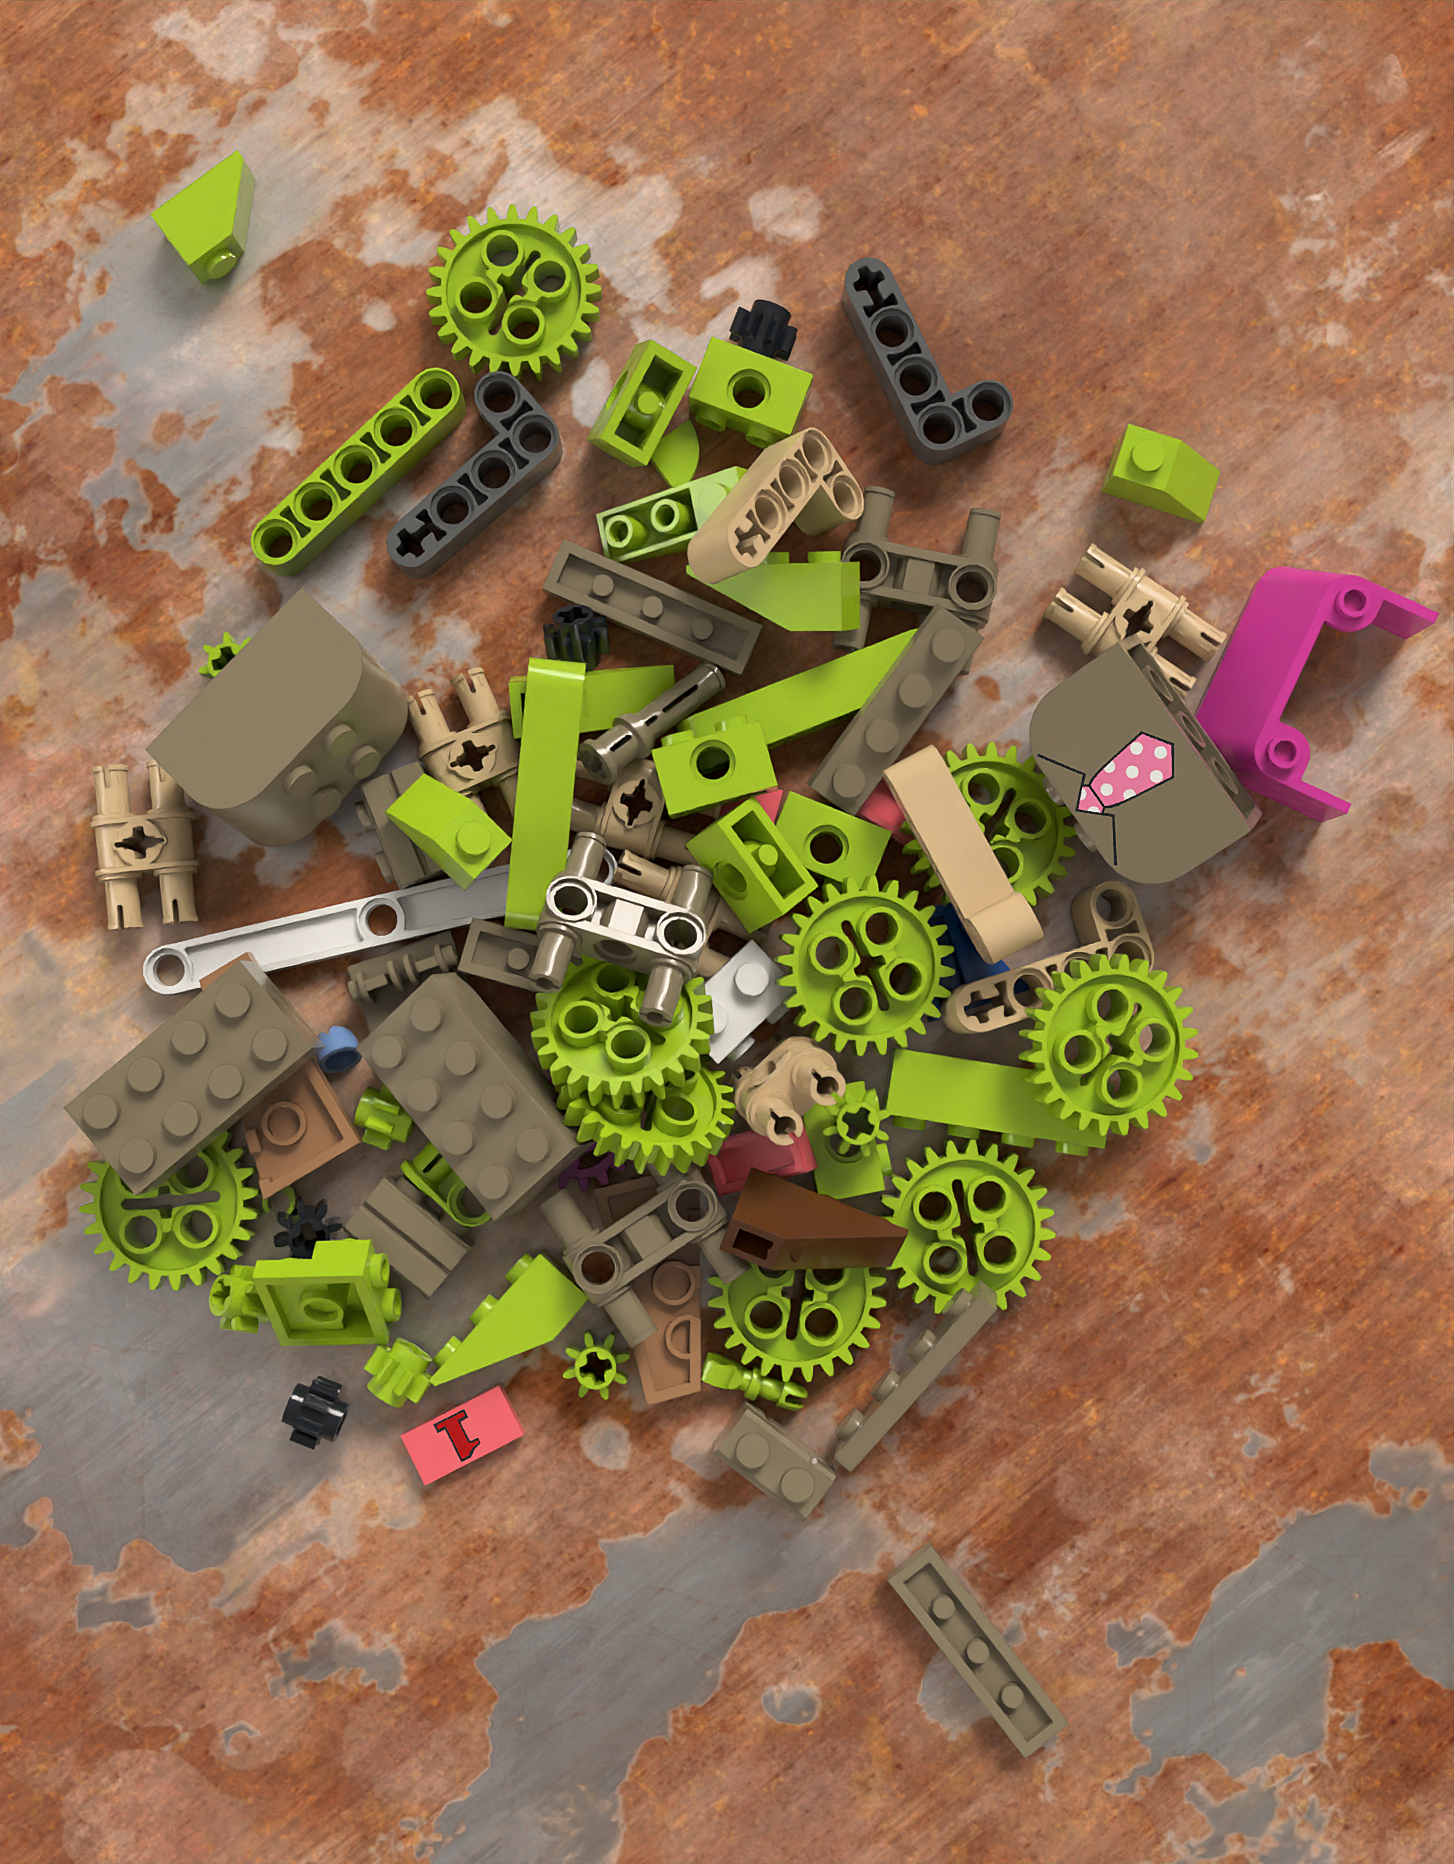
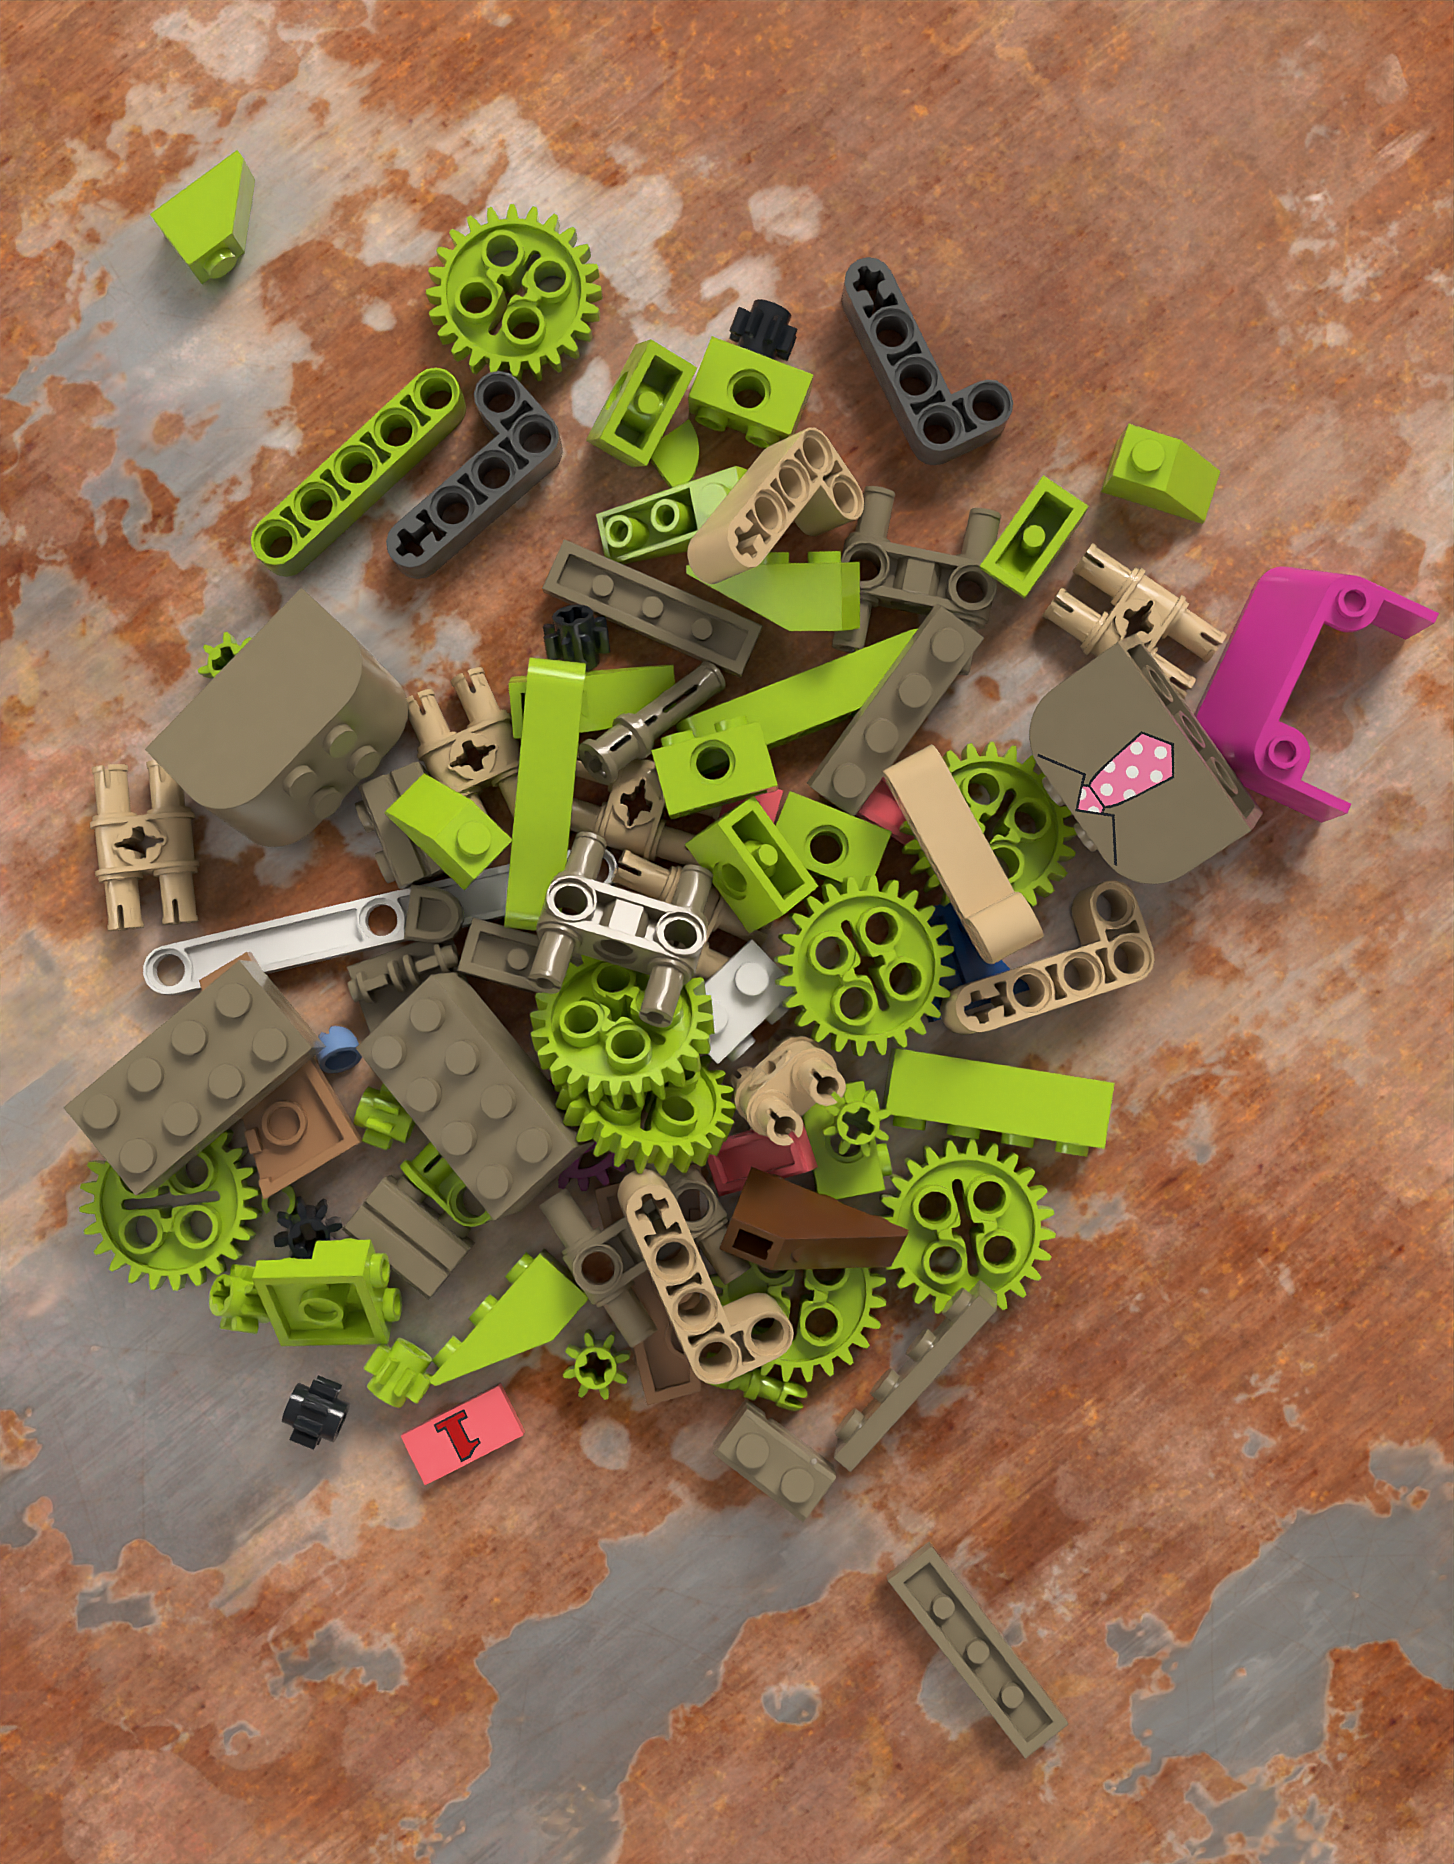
(433, 915): none -> dark tan tile
(687, 1274): none -> tan beam
(1034, 537): none -> lime slope
(1073, 1012): lime gear -> none

